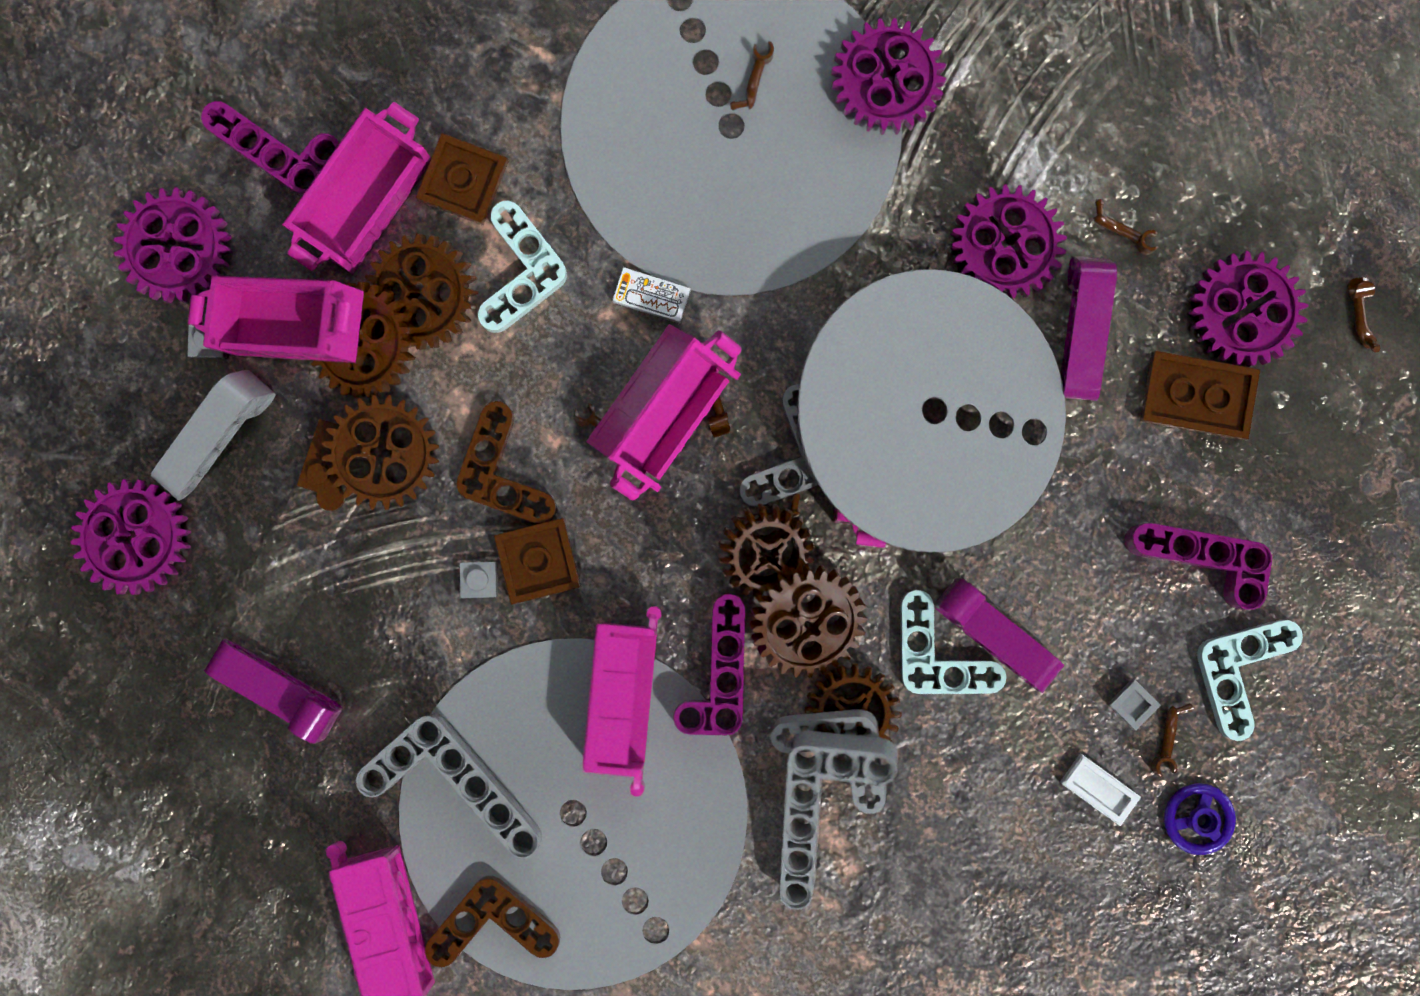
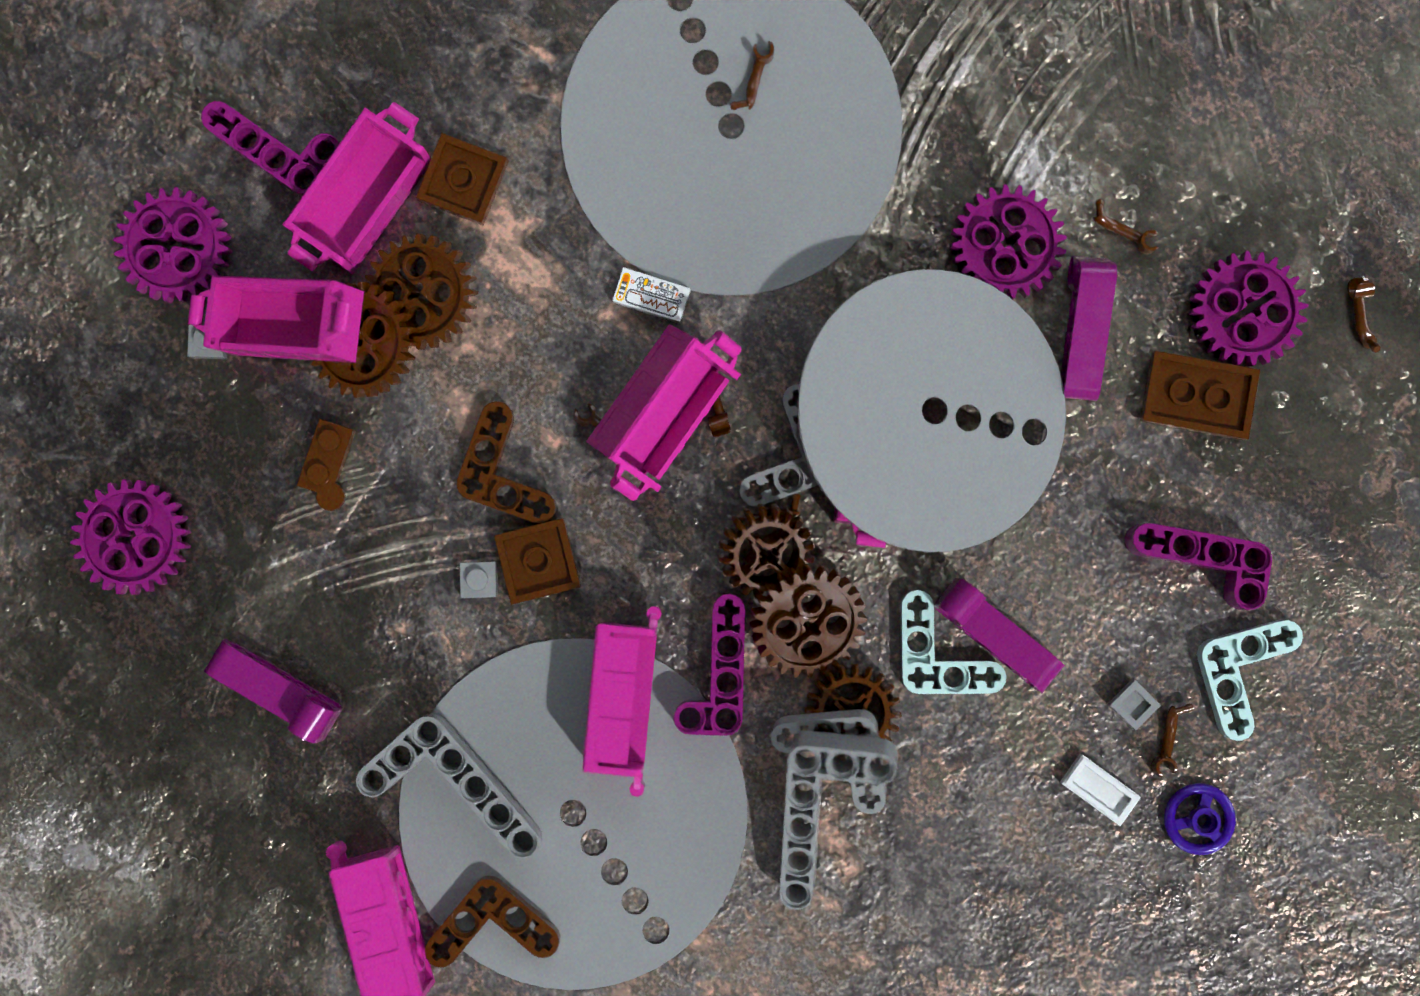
(210, 430): light grey beam -> none
(347, 447): reddish brown gear -> none
(534, 263): light aqua beam -> none
(917, 65): magenta gear -> none

